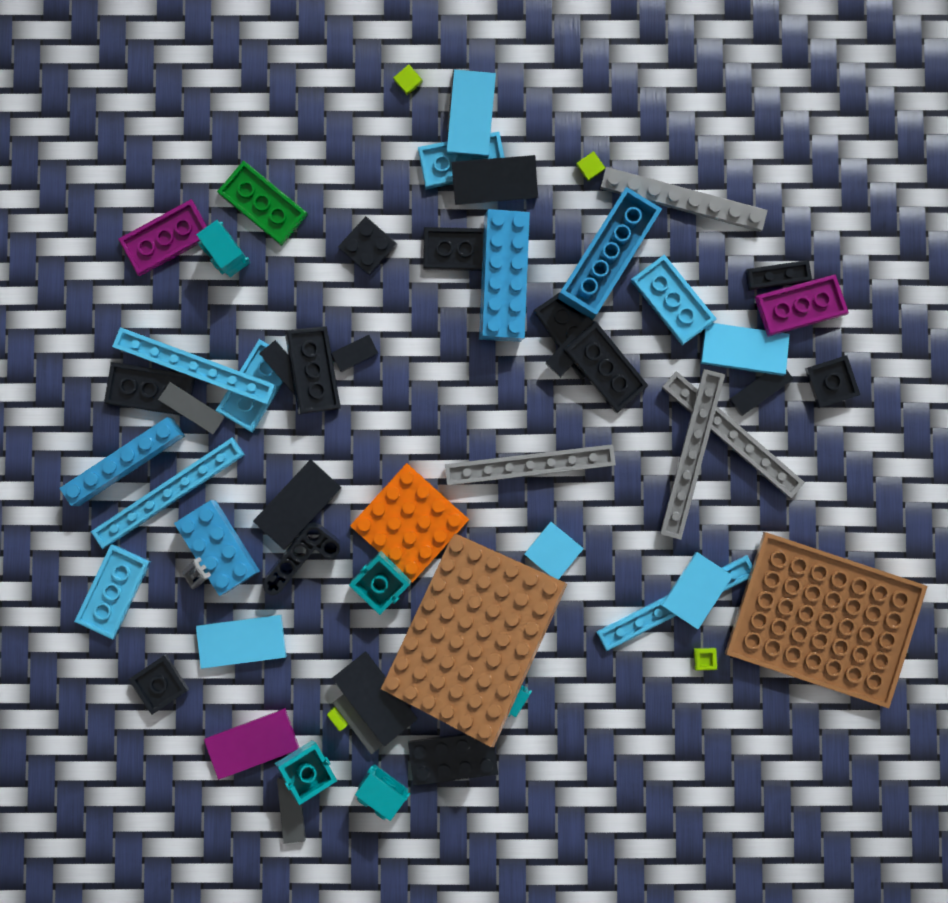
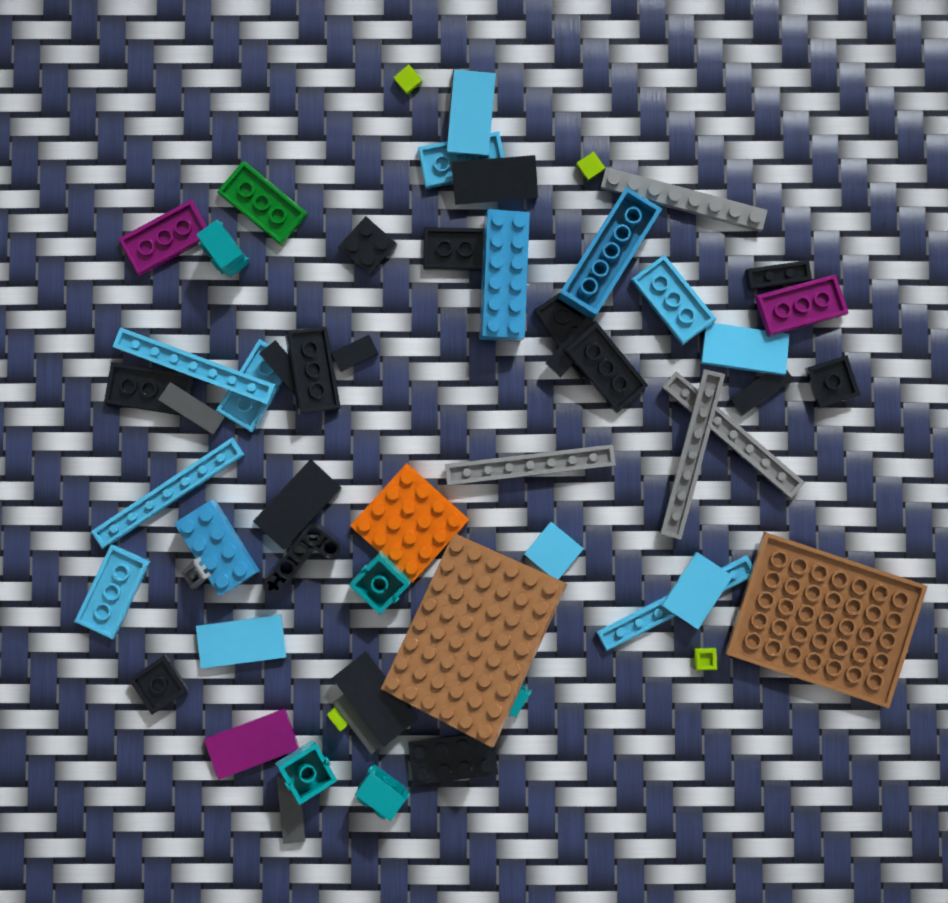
(122, 462): dark azure brick -> none

